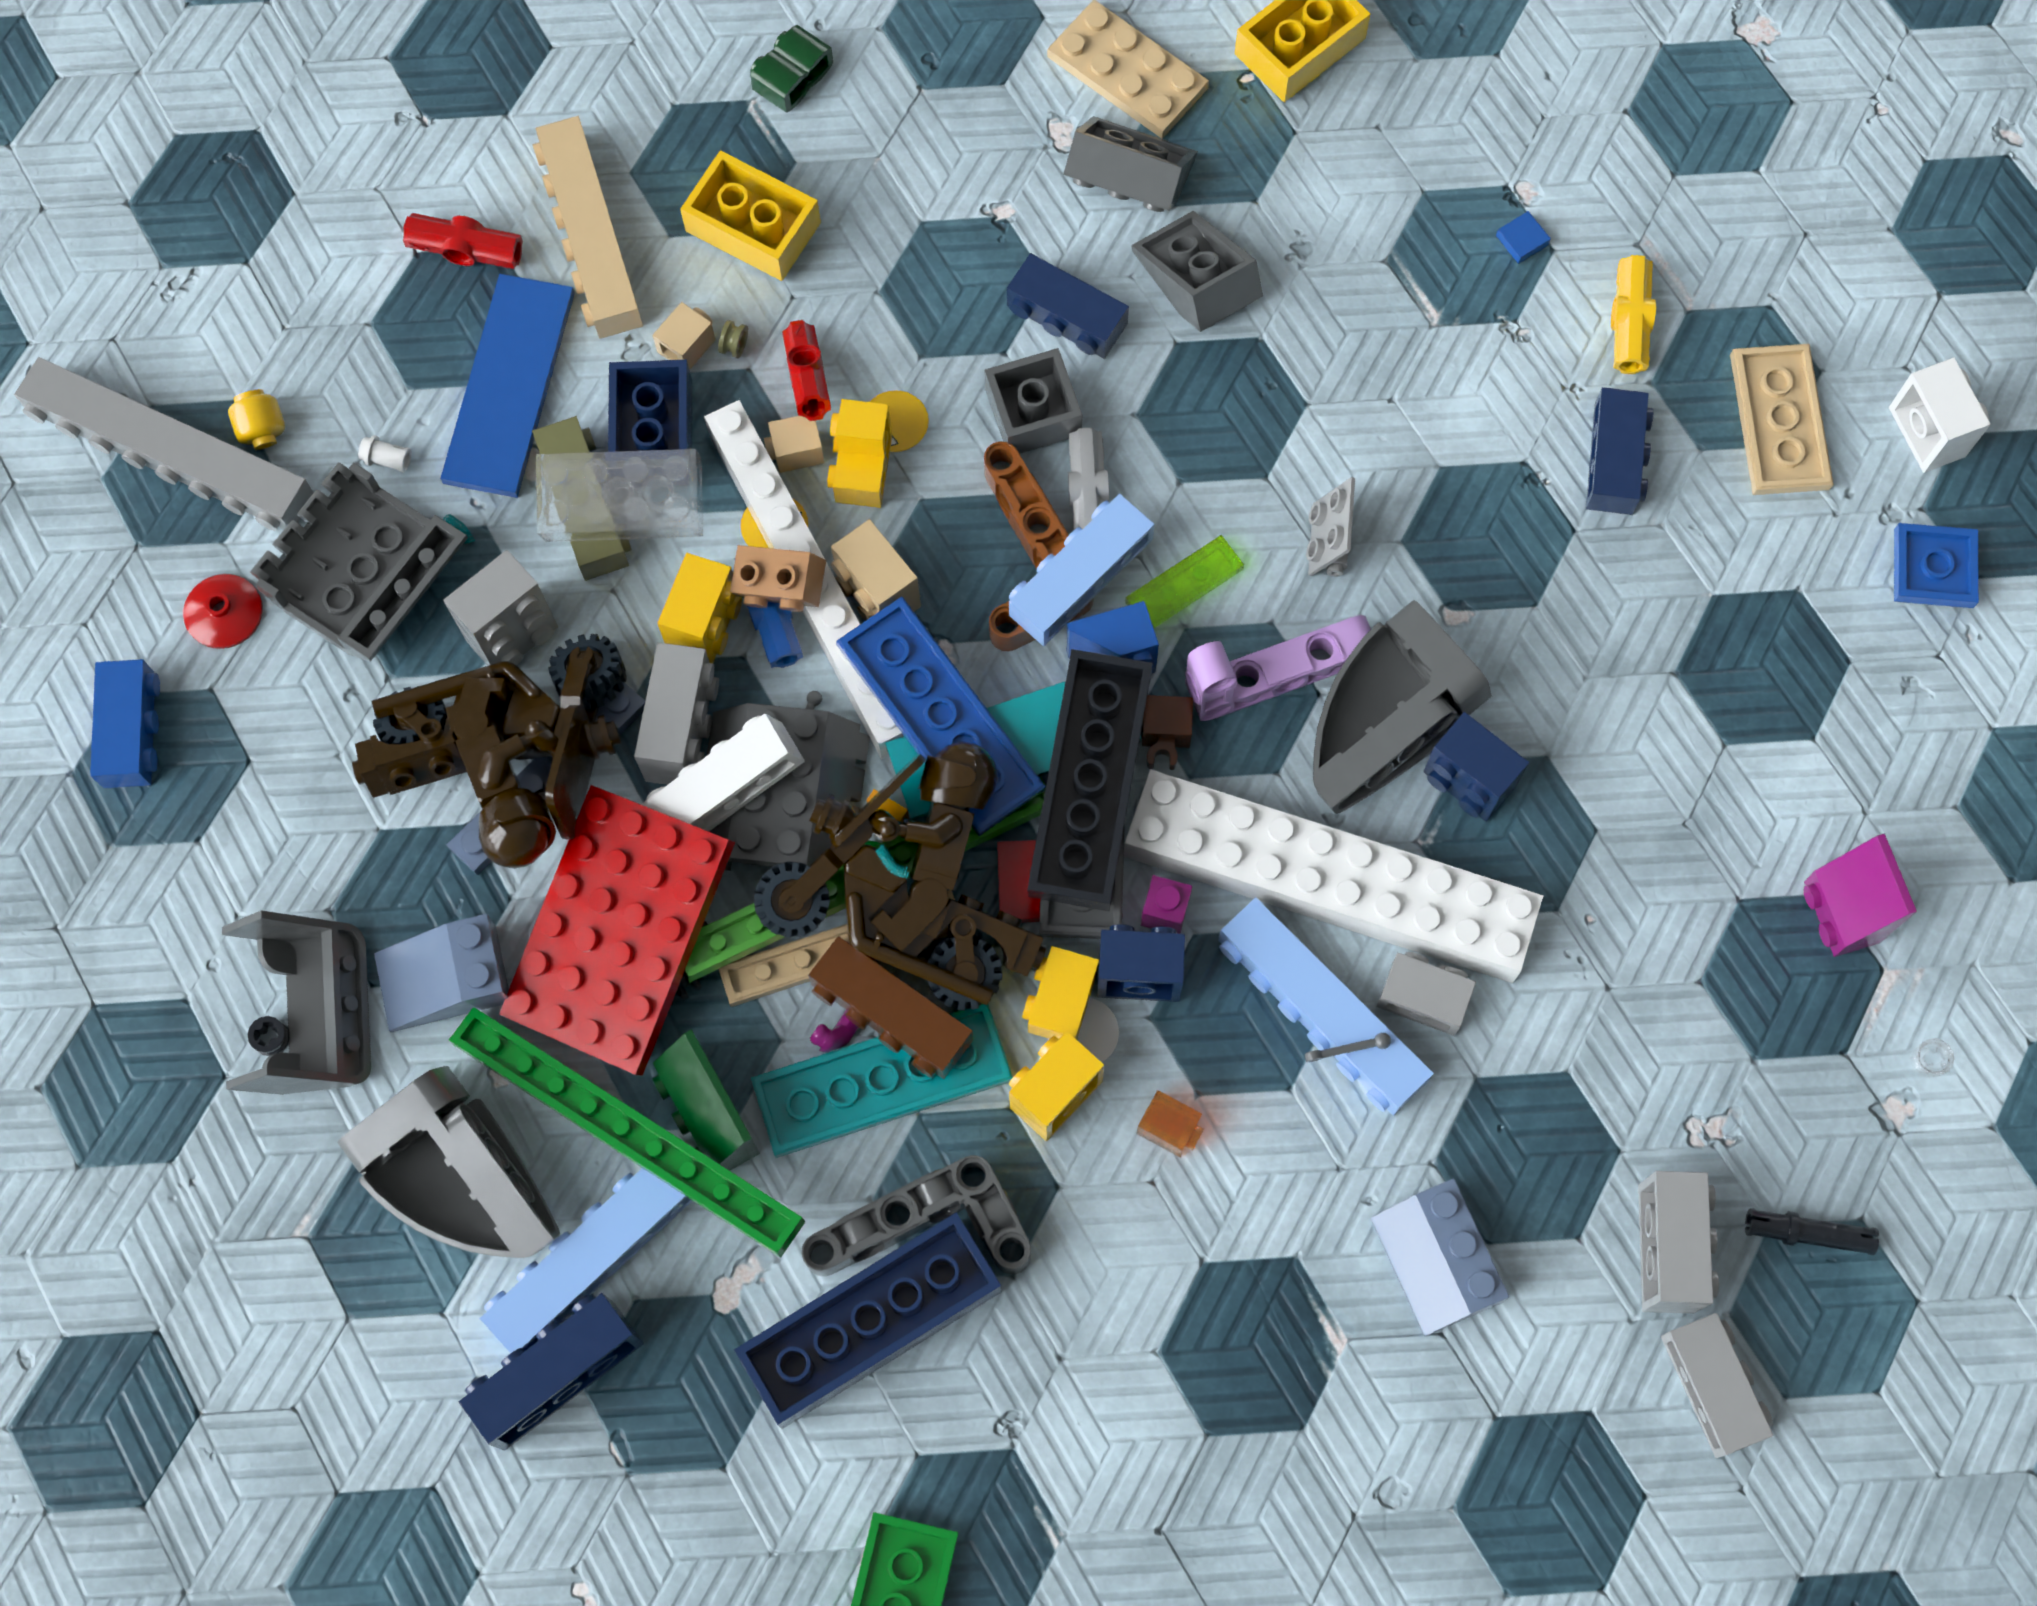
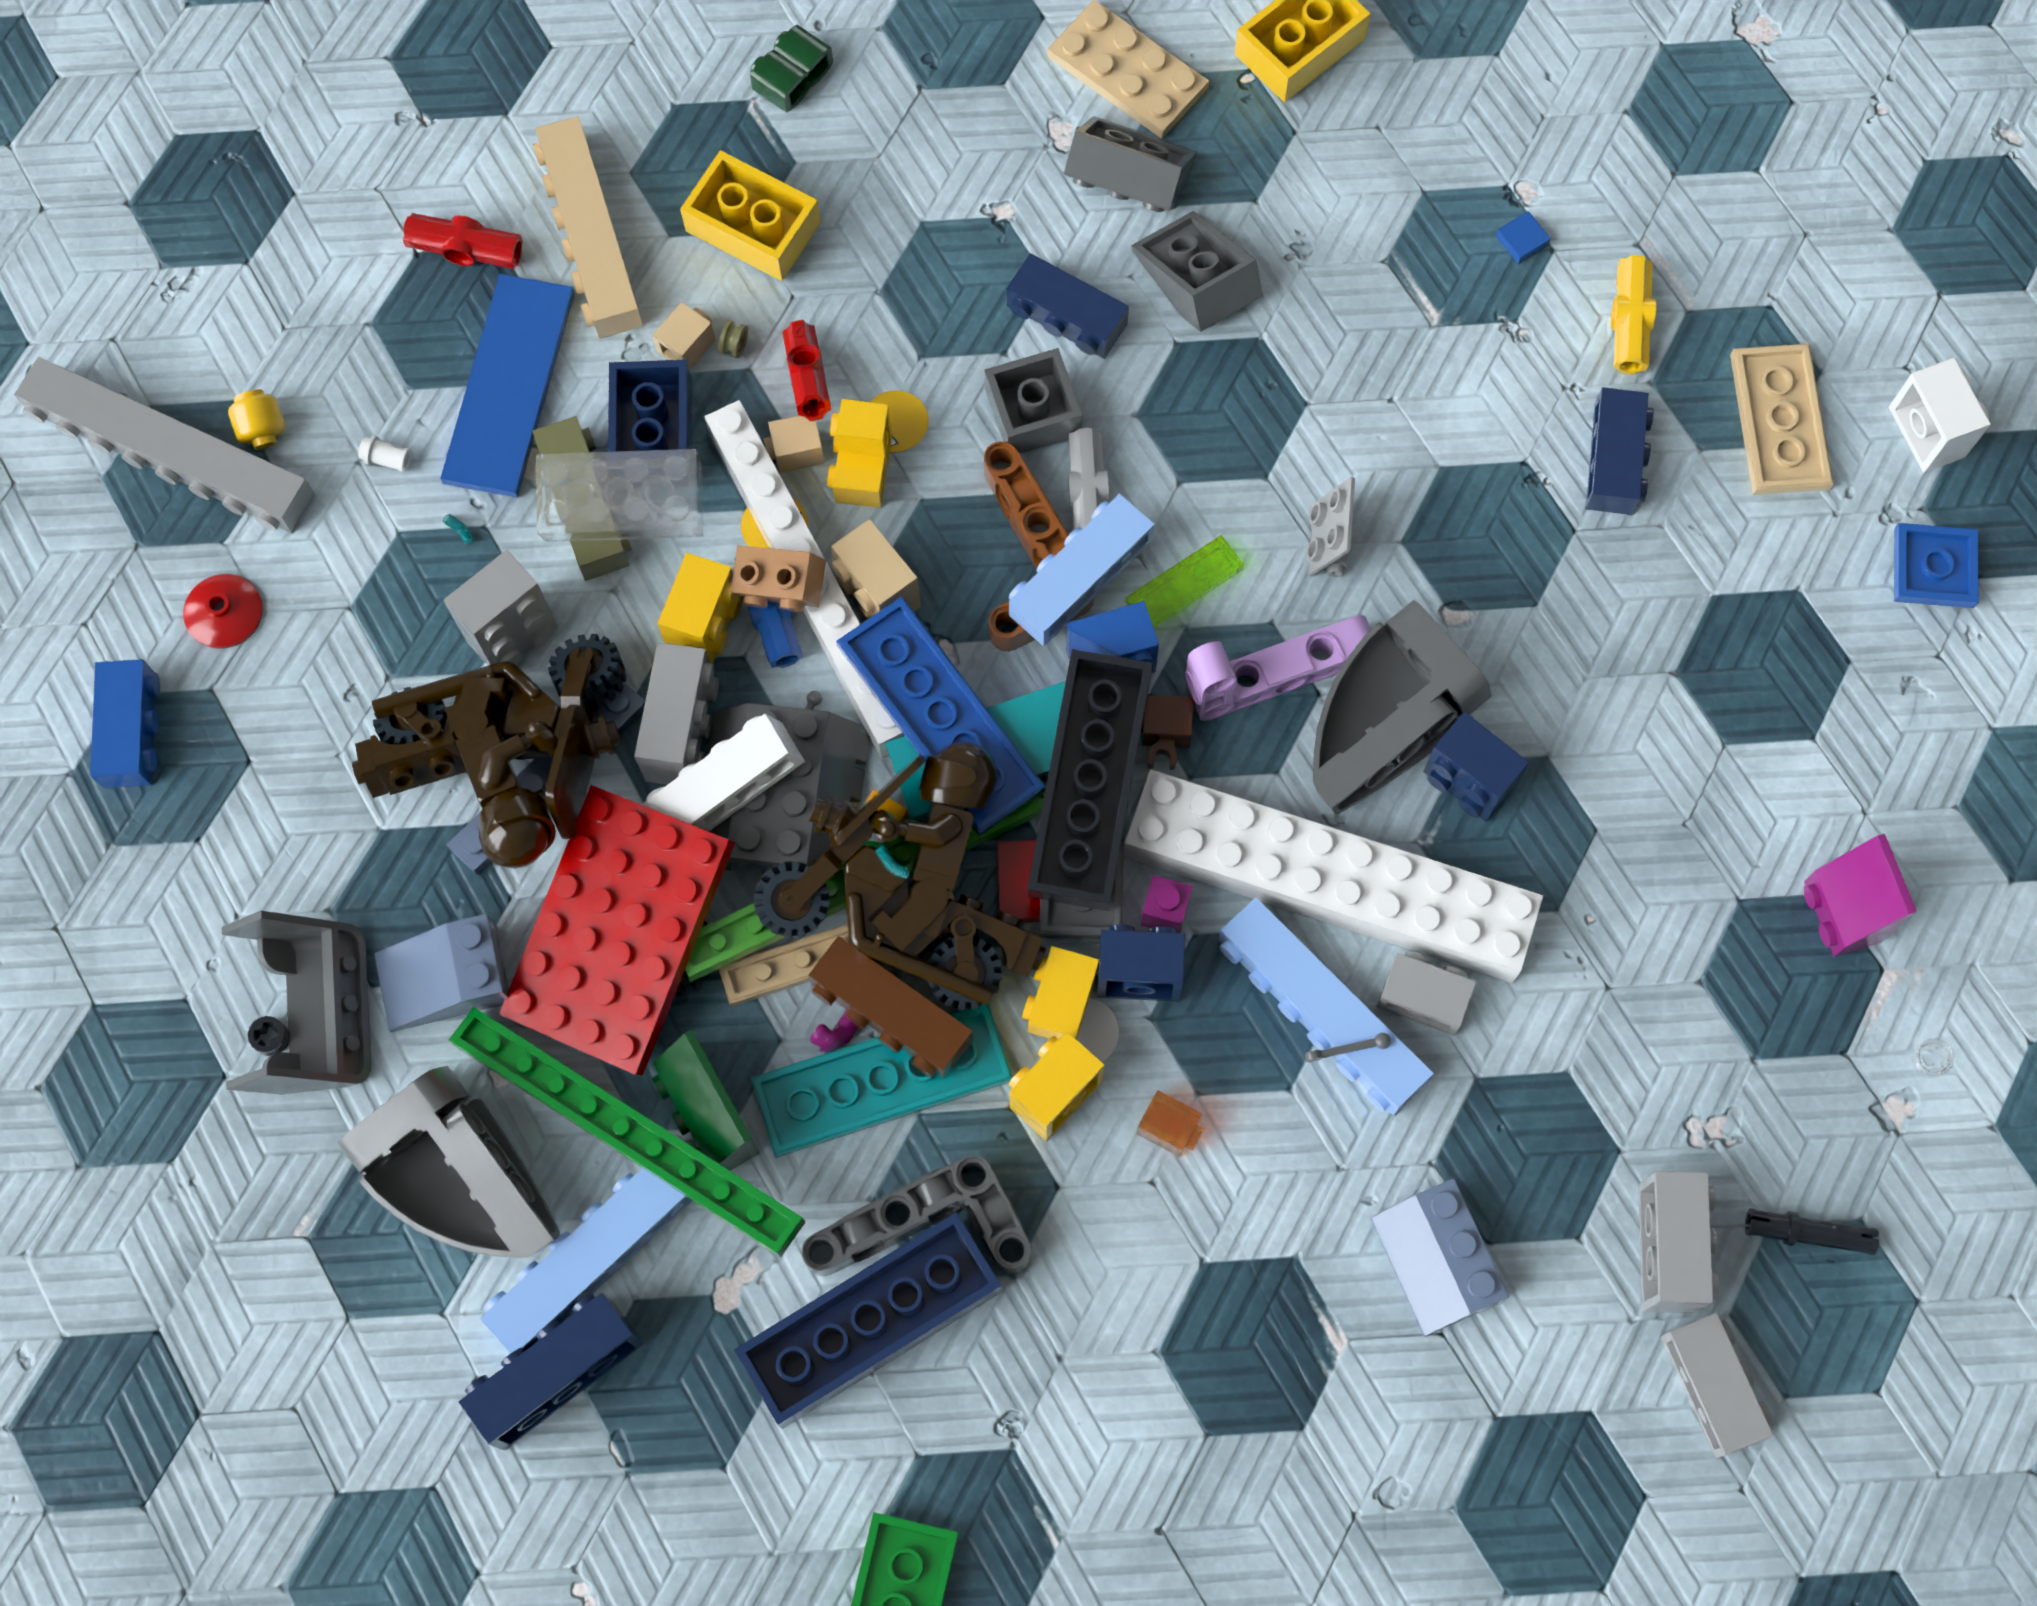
(355, 562): dark grey slope -> none

